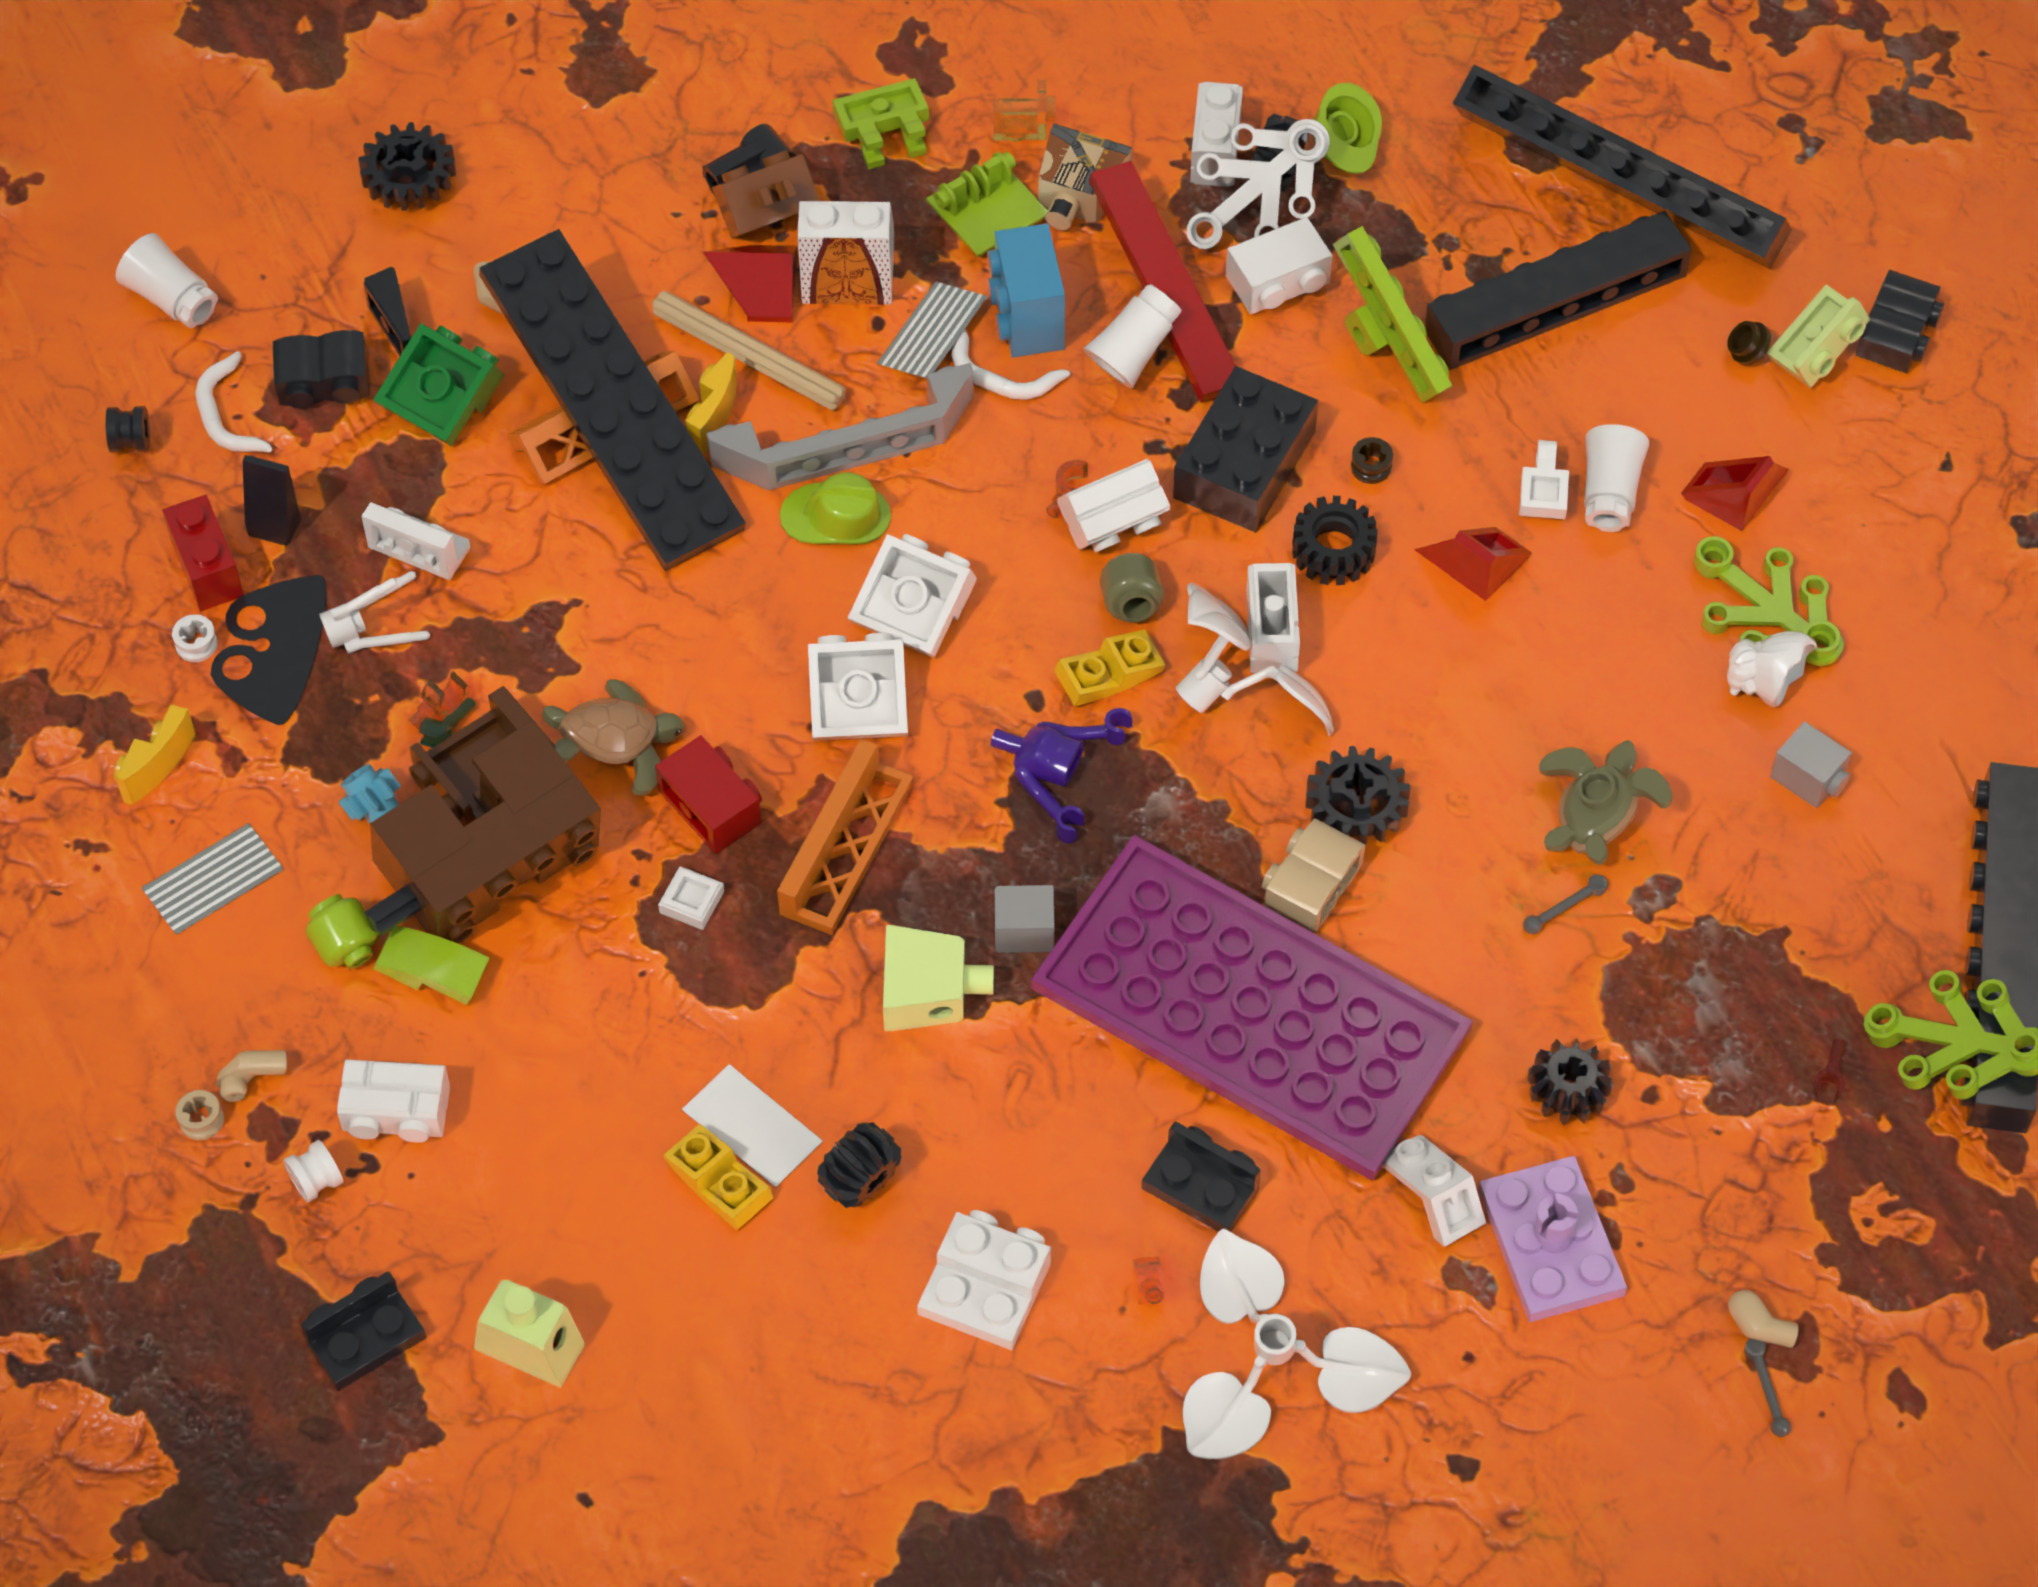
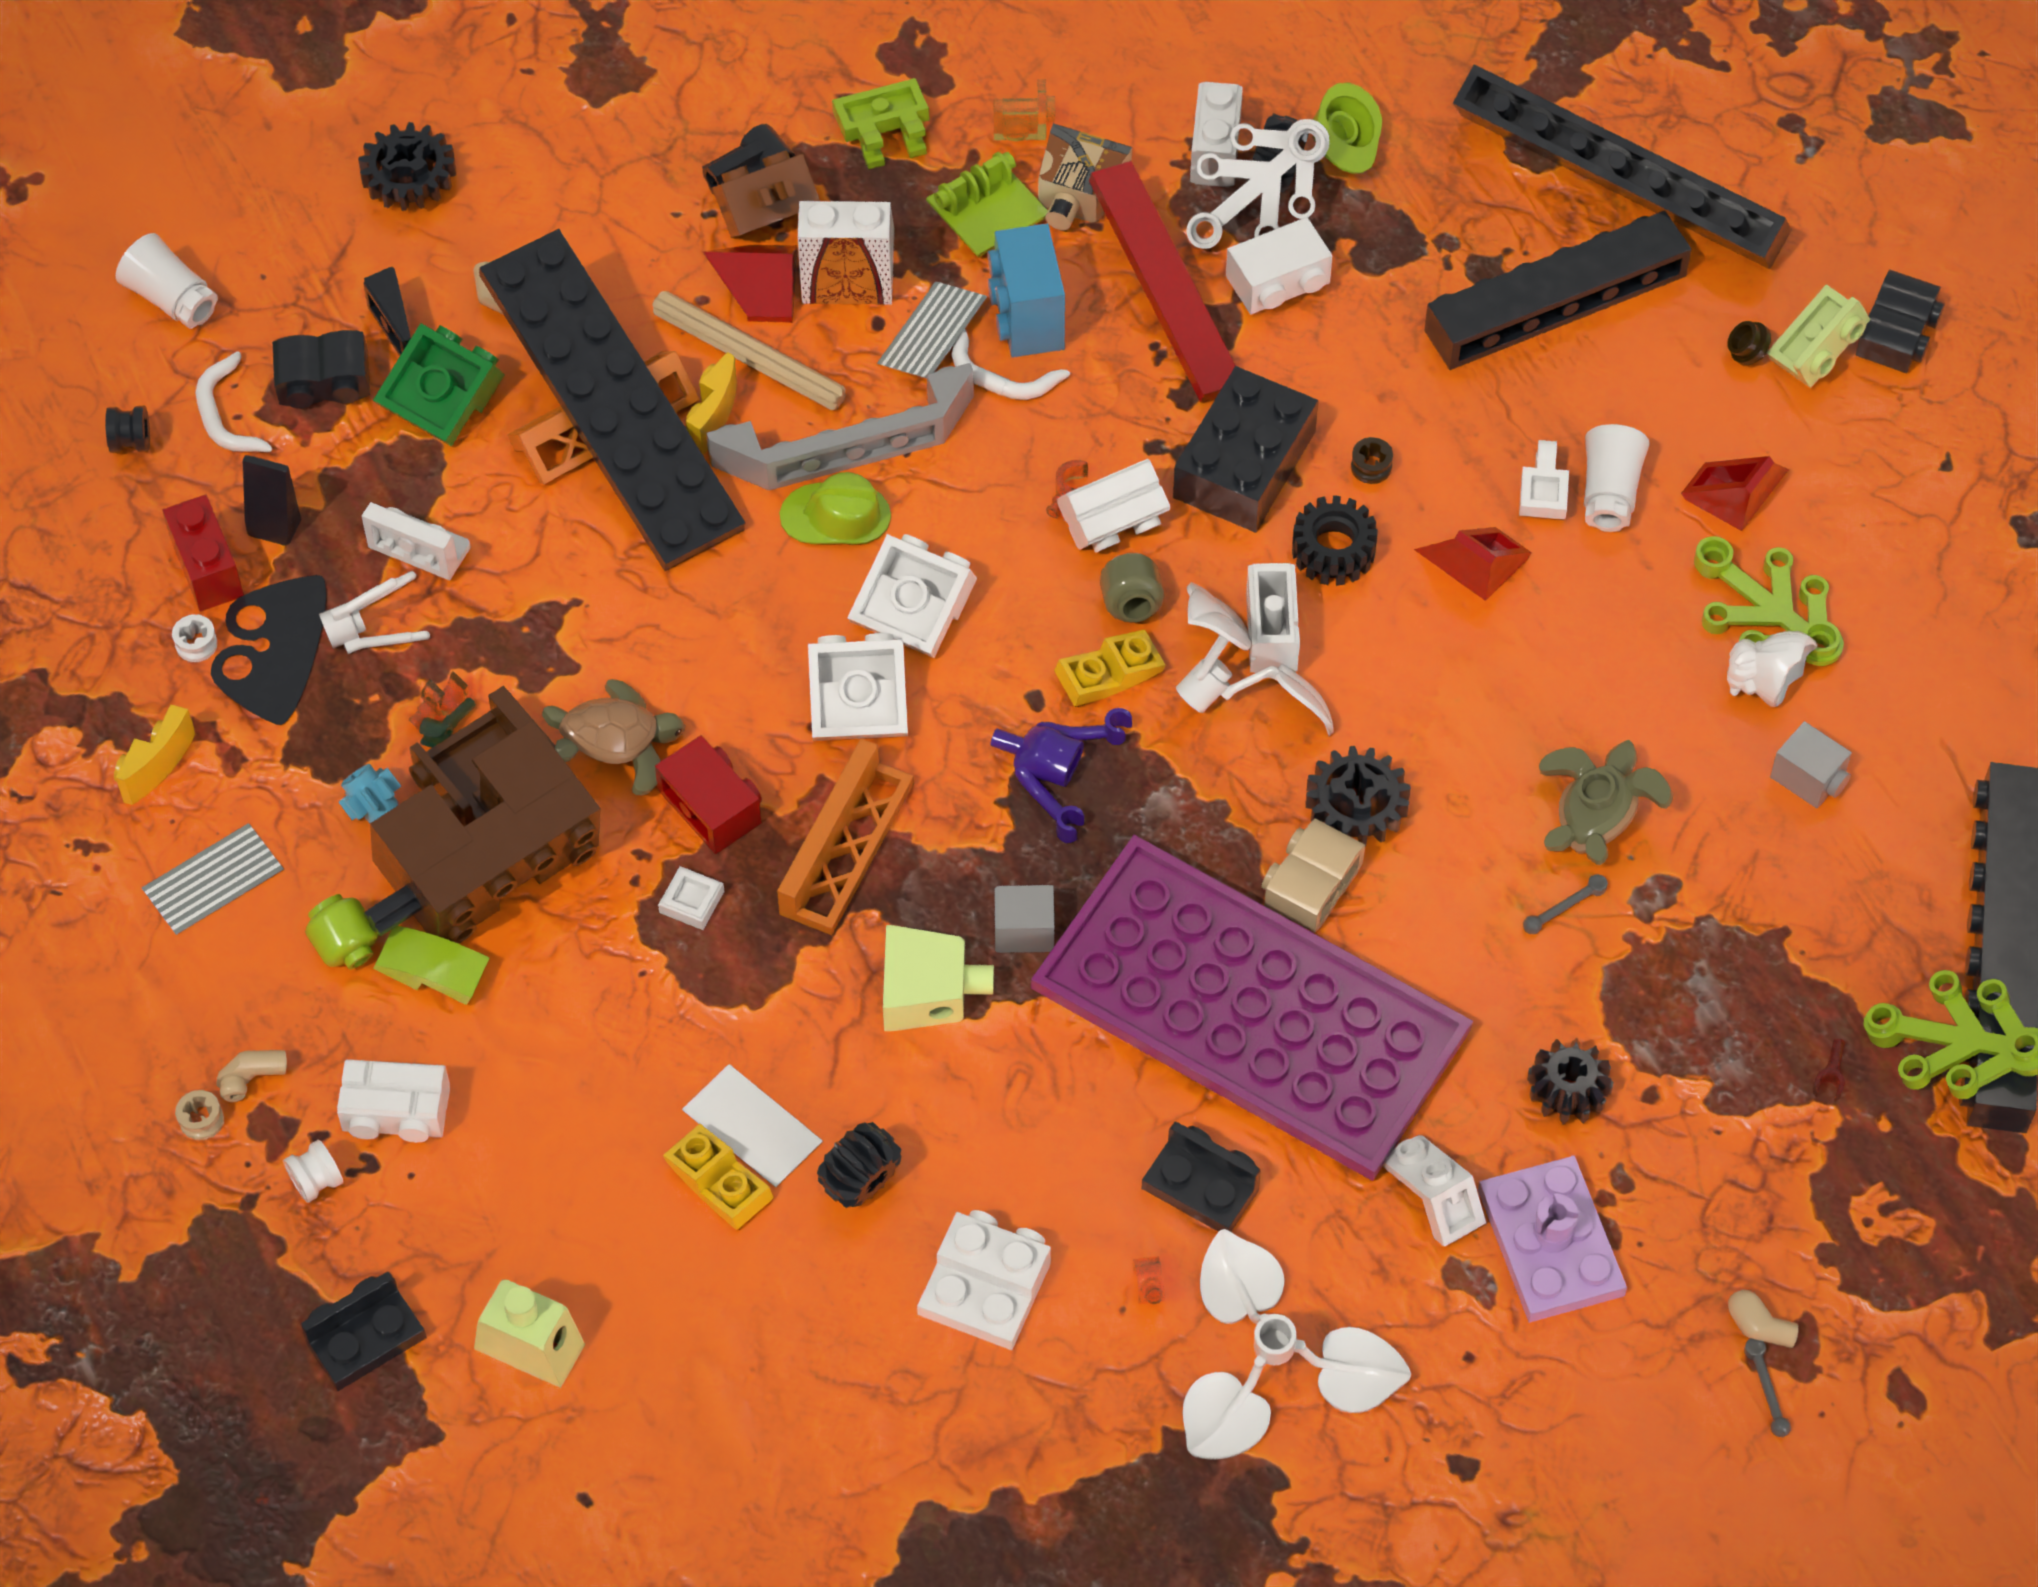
(1134, 335): white plant -> none
(1387, 317): lime plate -> none

